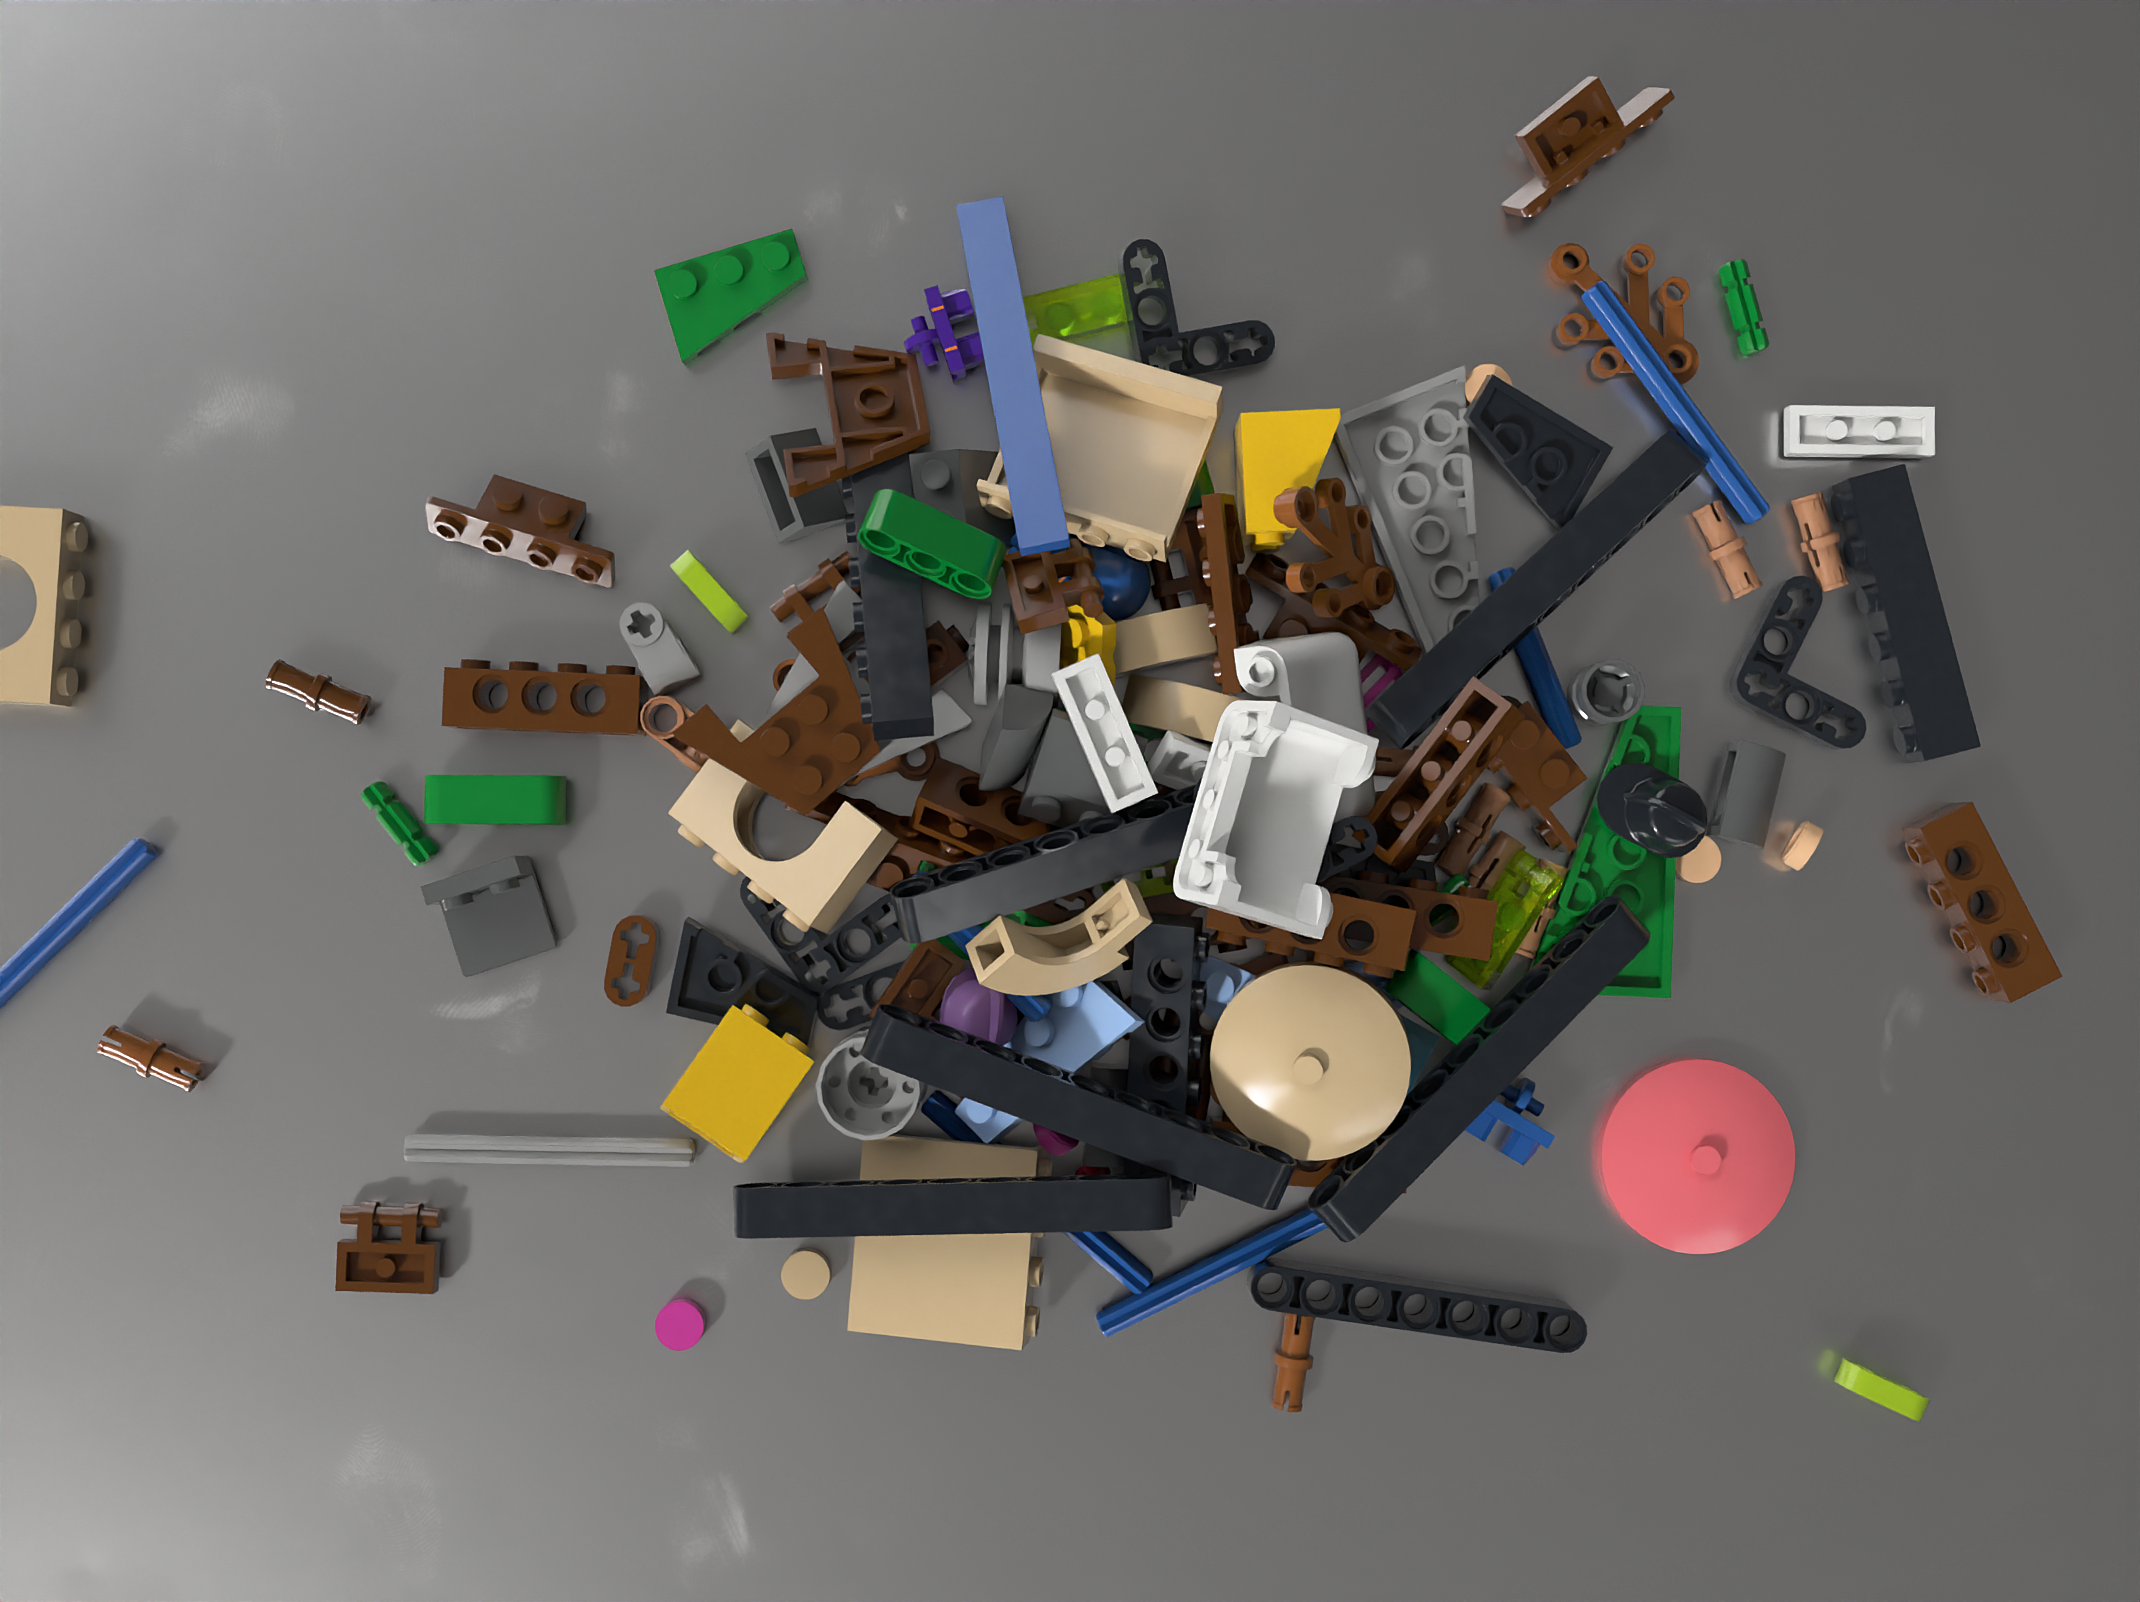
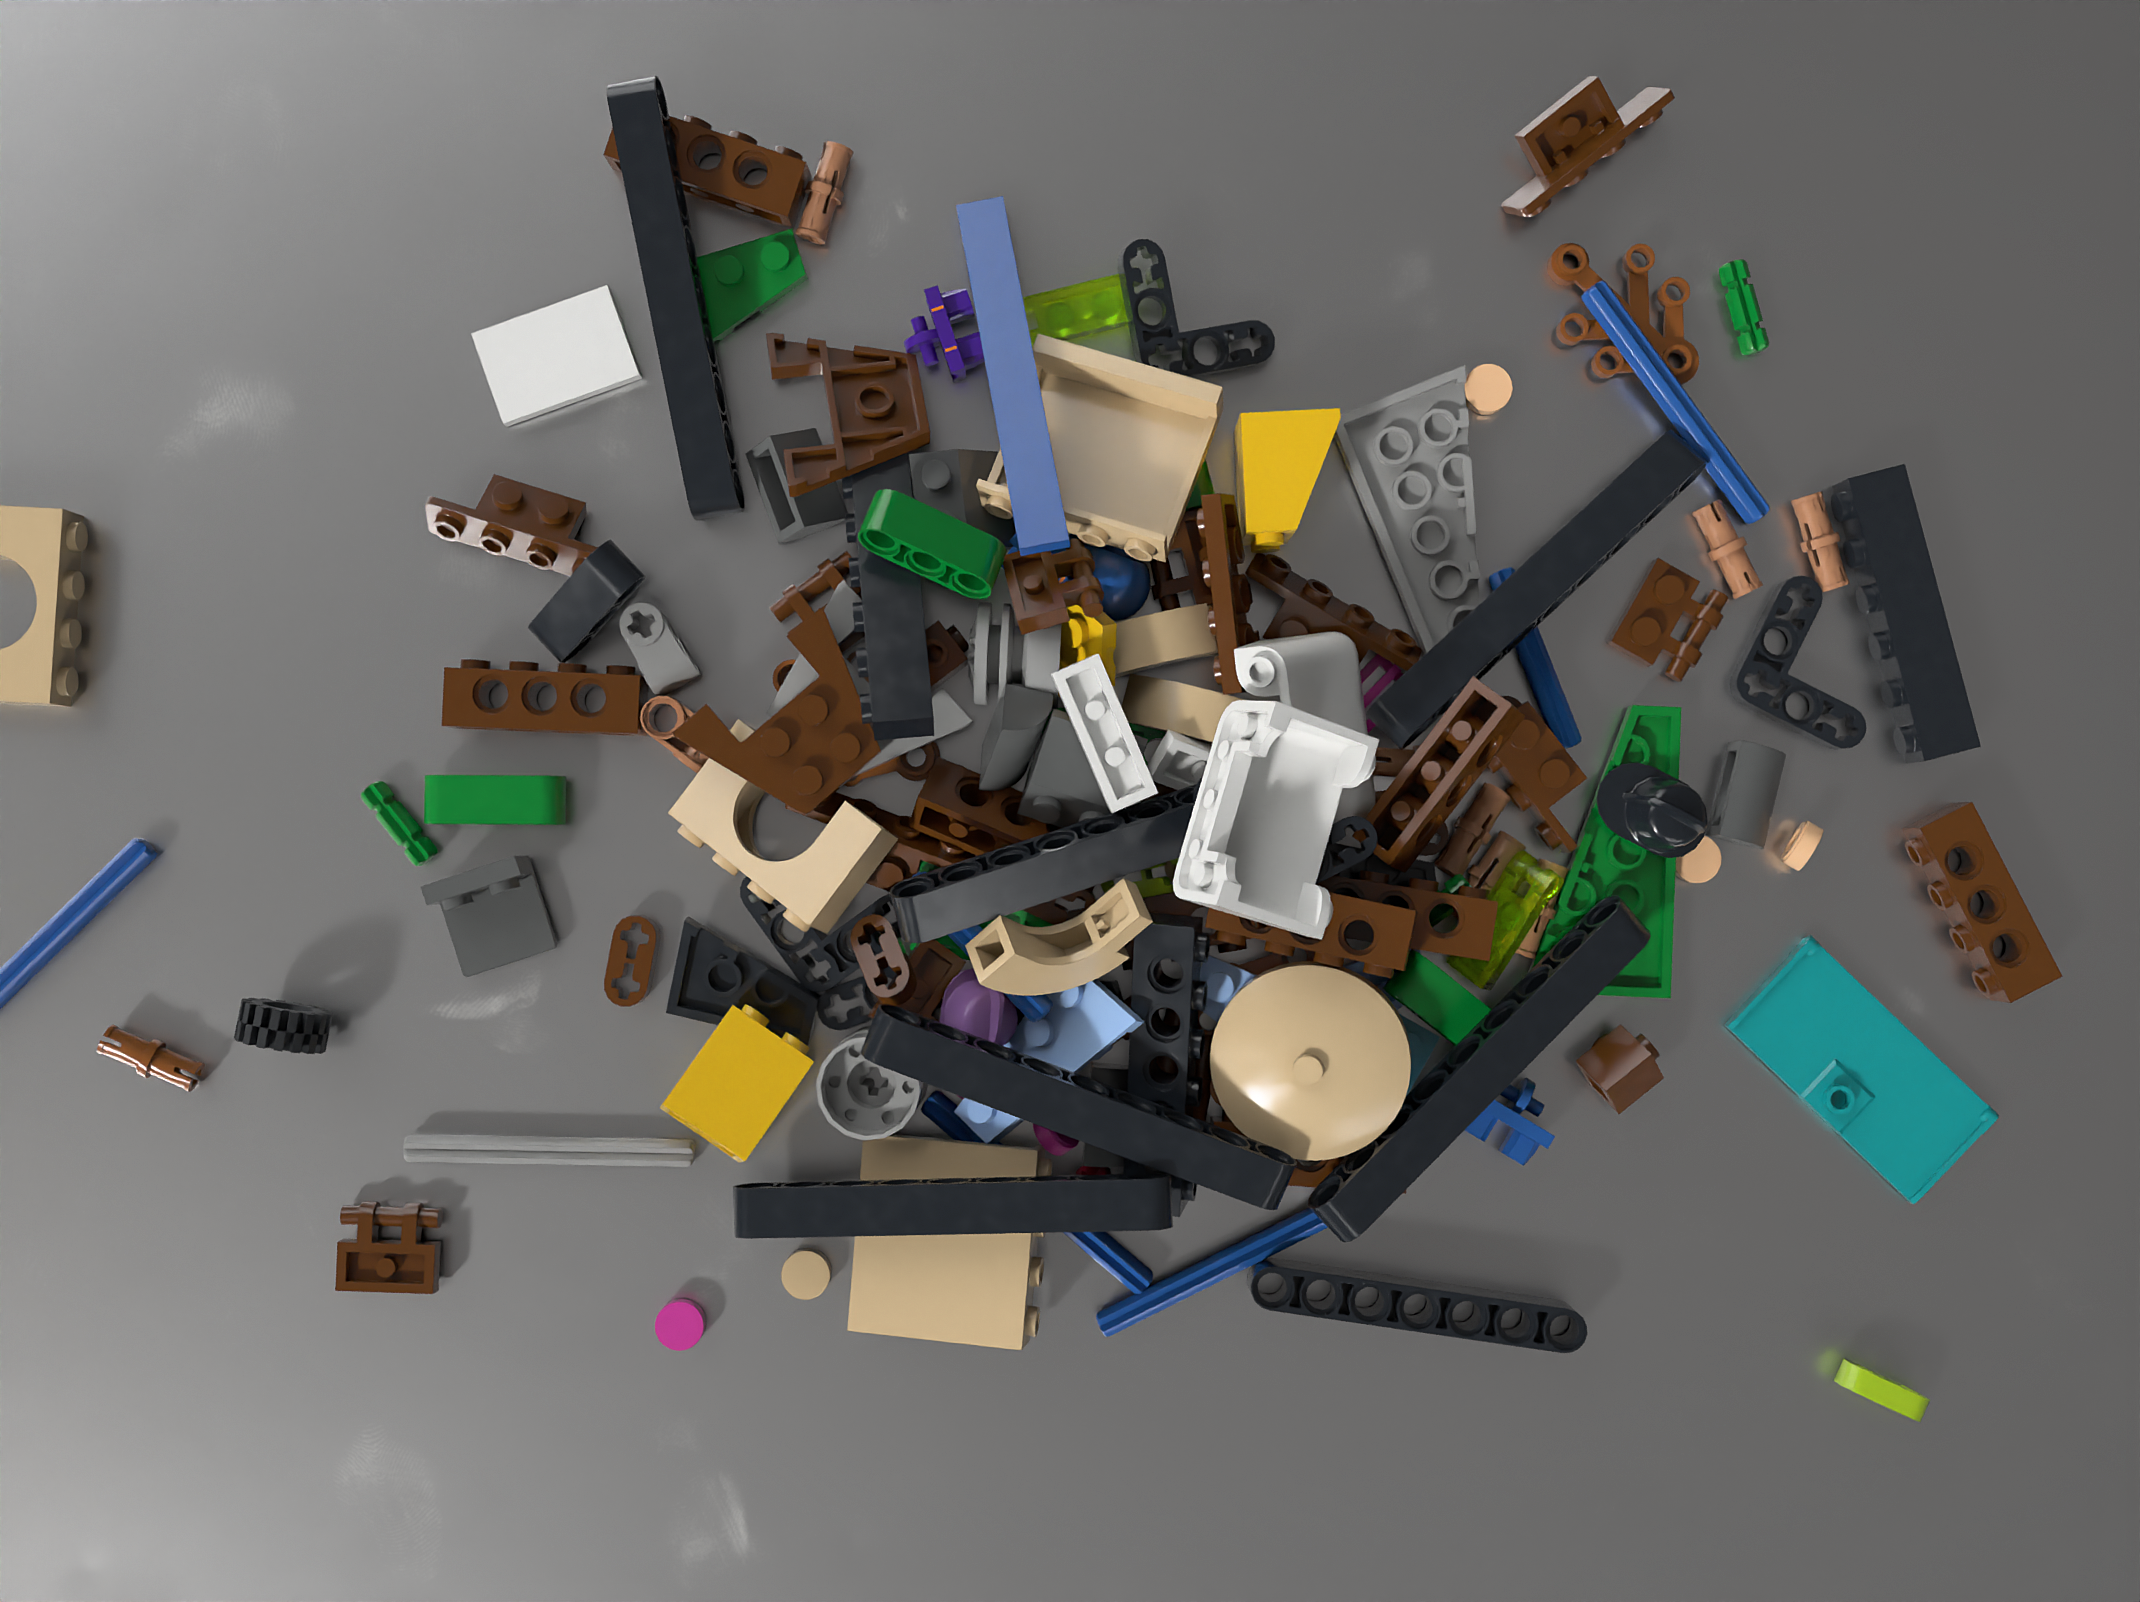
(283, 1026): none -> black tyre
(318, 692): reddish brown pin -> none
(556, 355): none -> white tile
(586, 601): none -> black beam
(675, 297): none -> black beam
(709, 591): lime beam -> none
(772, 200): none -> reddish brown brick
(824, 192): none -> nougat pin
(873, 964): none -> reddish brown beam
(1293, 1362): dark orange pin -> none
(1371, 582): dark orange plant -> none
(1537, 447): black wing -> none
(1606, 692): dark grey wheel -> none
(1621, 1067): none -> reddish brown brick
(1654, 613): none -> reddish brown plate
(1696, 1155): coral dish -> none
(1859, 431): white plate -> none
(1861, 1070): none -> teal door

